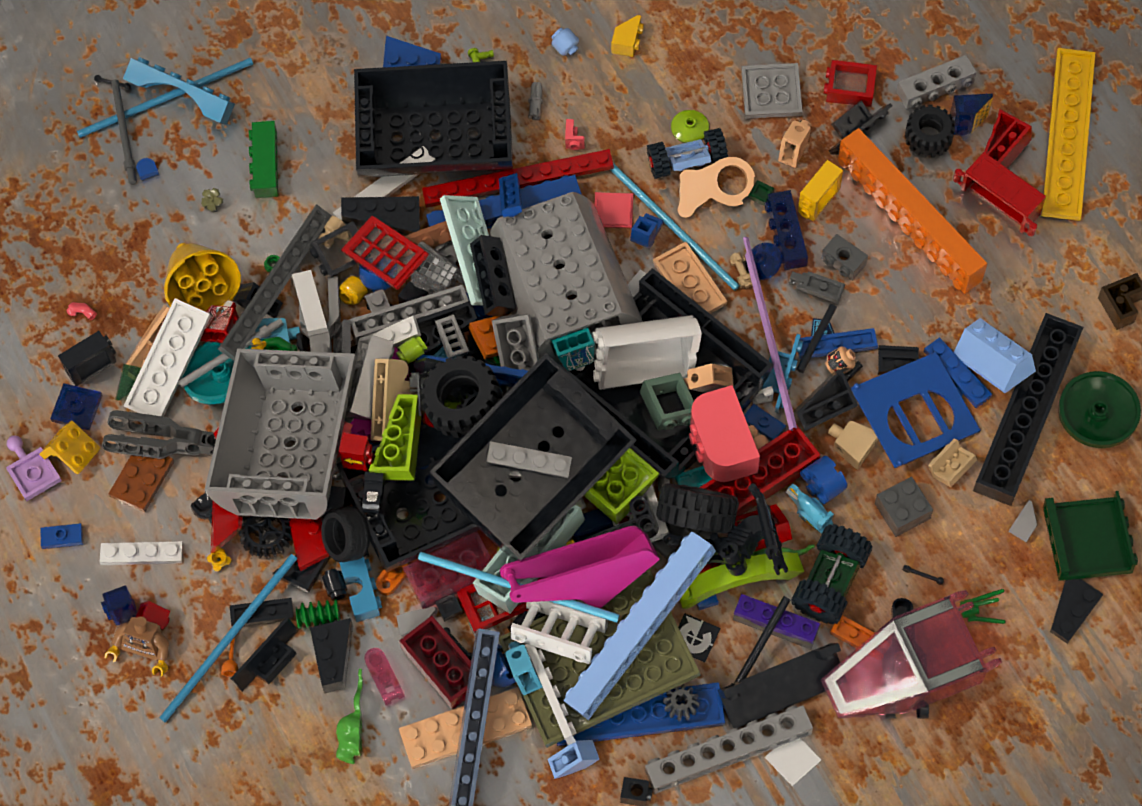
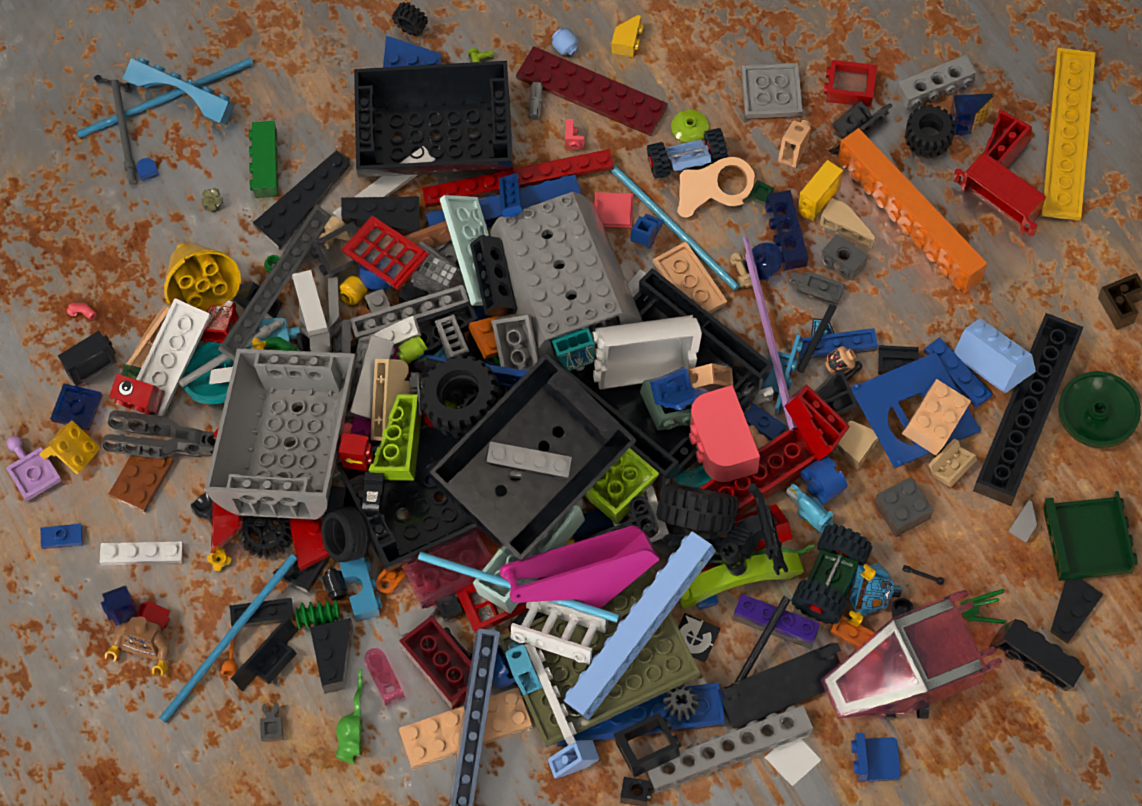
(135, 393): none -> red brick
(220, 375): none -> white sticker
(271, 726): none -> dark grey plate
(290, 210): none -> black wing
(410, 19): none -> black tyre
(592, 91): none -> dark red plate
(654, 759): none -> black window
(675, 390): none -> blue bracket
(816, 421): none -> red wedge
(844, 221): none -> tan slope
(871, 591): none -> torso
(875, 758): none -> blue bracket
(936, 417): none -> light nougat brick
(1038, 654): none -> black wedge

